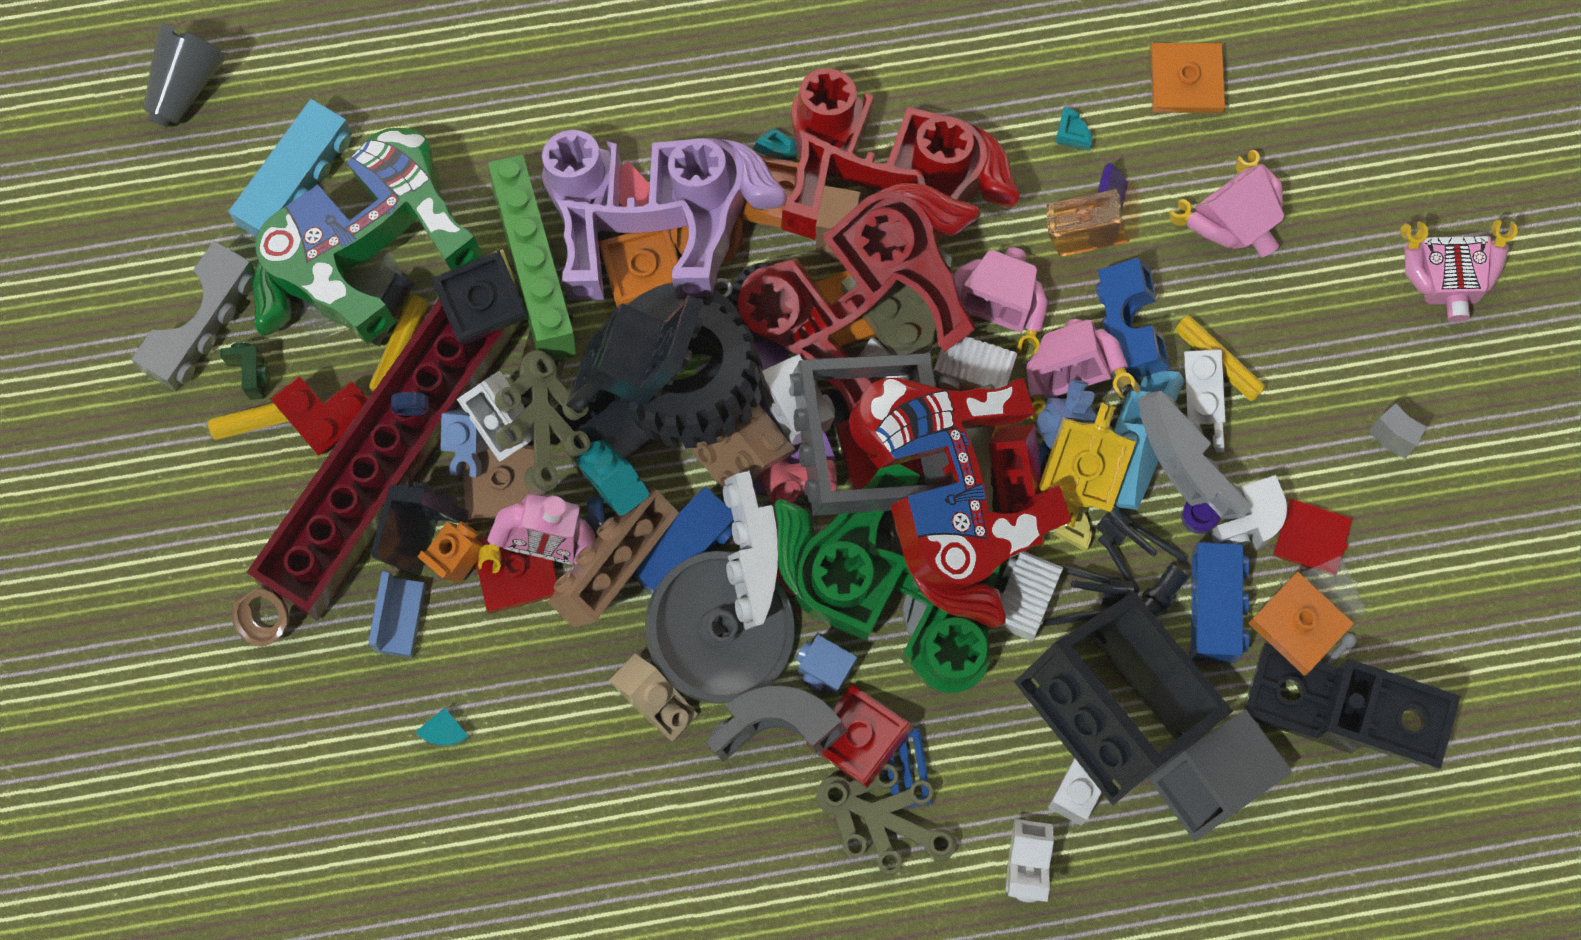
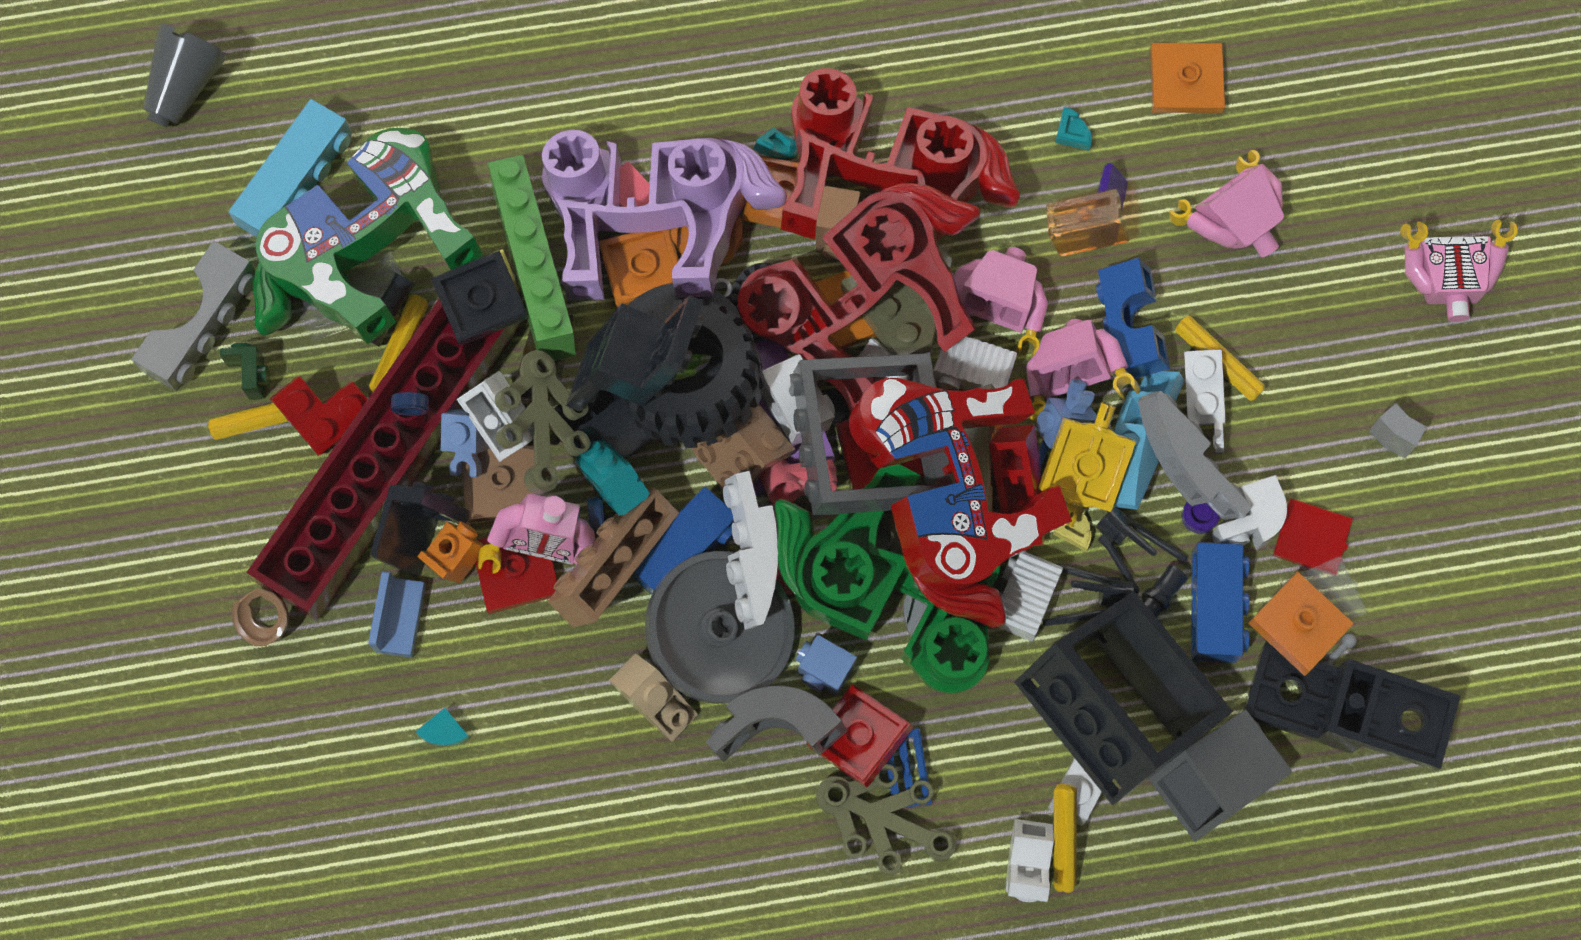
(1065, 837): none -> yellow axle

